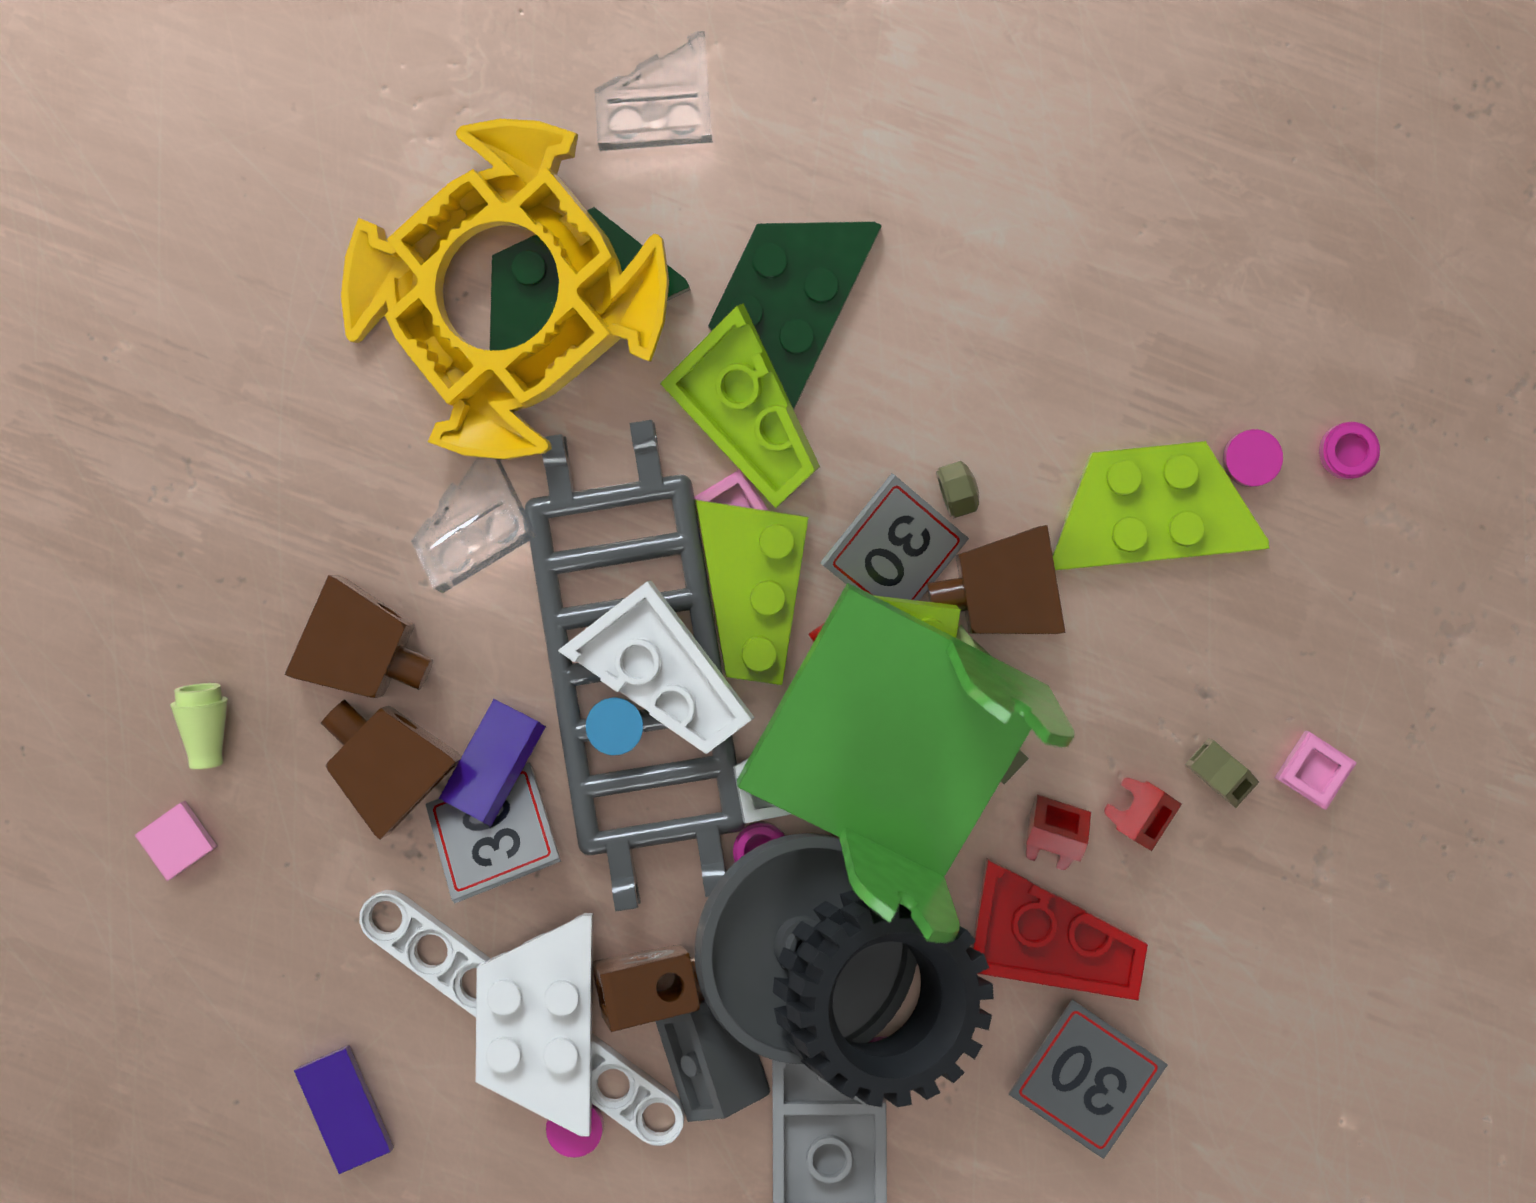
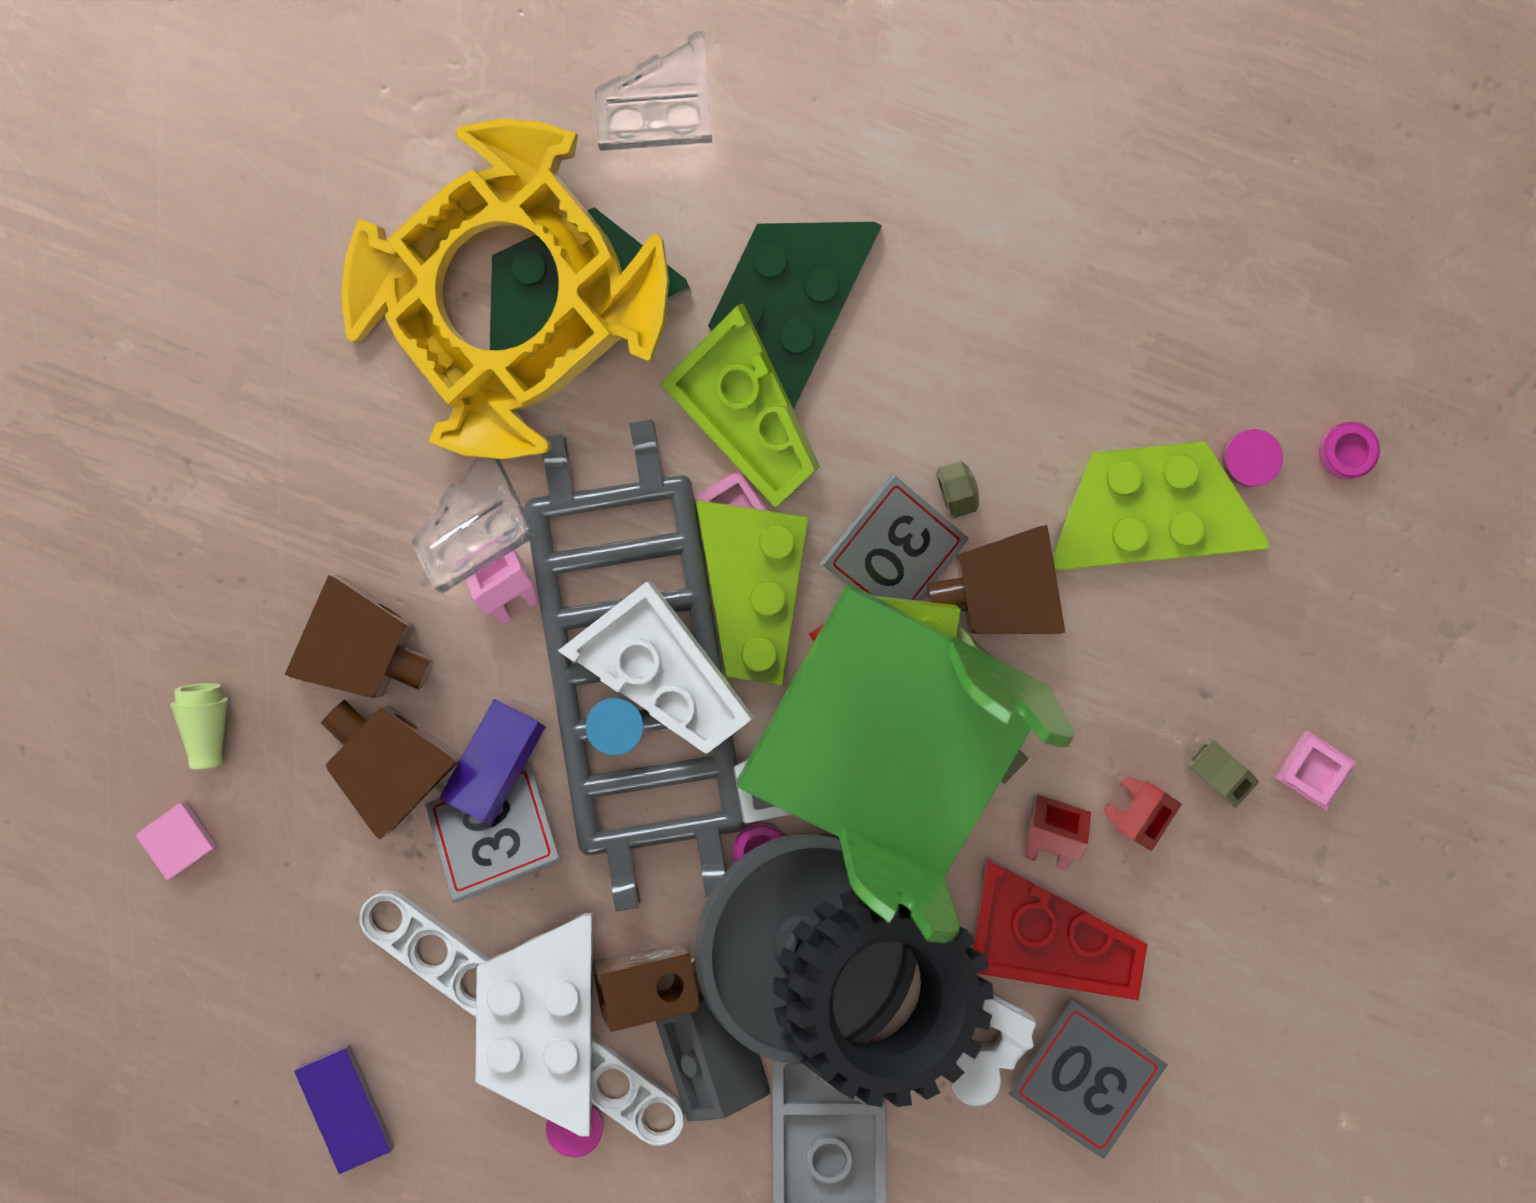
(501, 583): none -> bright pink tile
(982, 1076): none -> white leg

